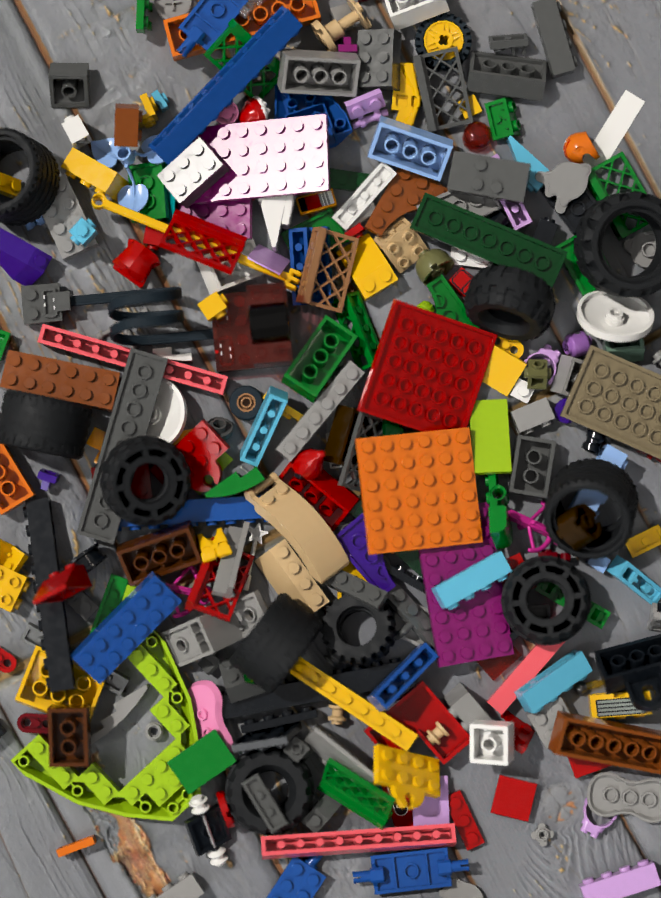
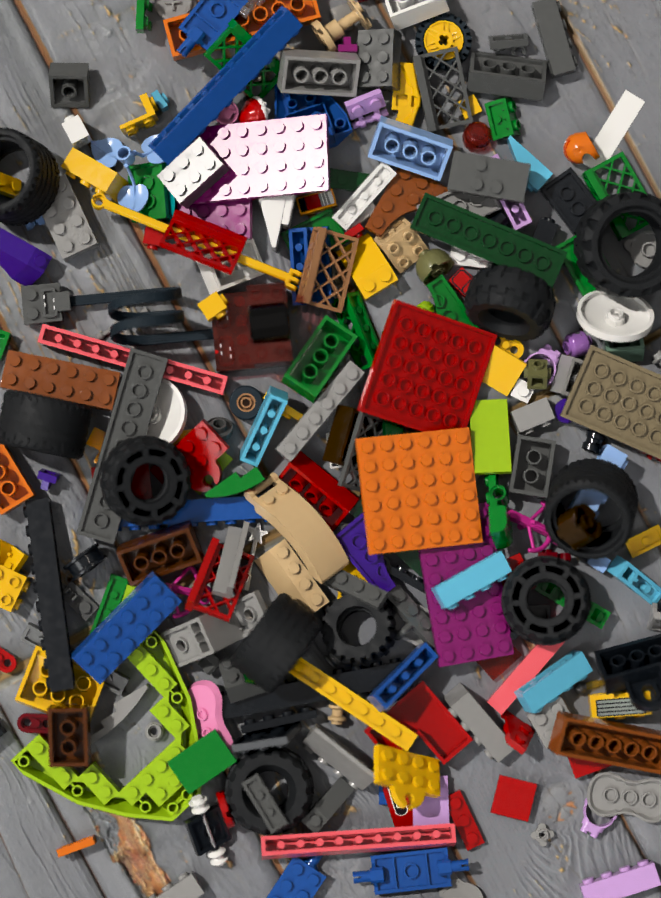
(63, 584): red slope -> none
(83, 232): medium azure brick -> none
(126, 125): dark orange brick -> none
(136, 262): red piece -> none
(168, 353): white slope -> none
(212, 549): yellow piece -> none
(268, 259): lavender window -> none
(297, 750): dark grey bracket -> none
(308, 464): red hat -> none
(357, 801): green fence -> none
(436, 734): tan wheel -> none
(491, 742): white brick -> none
(565, 182): light grey tile -> none

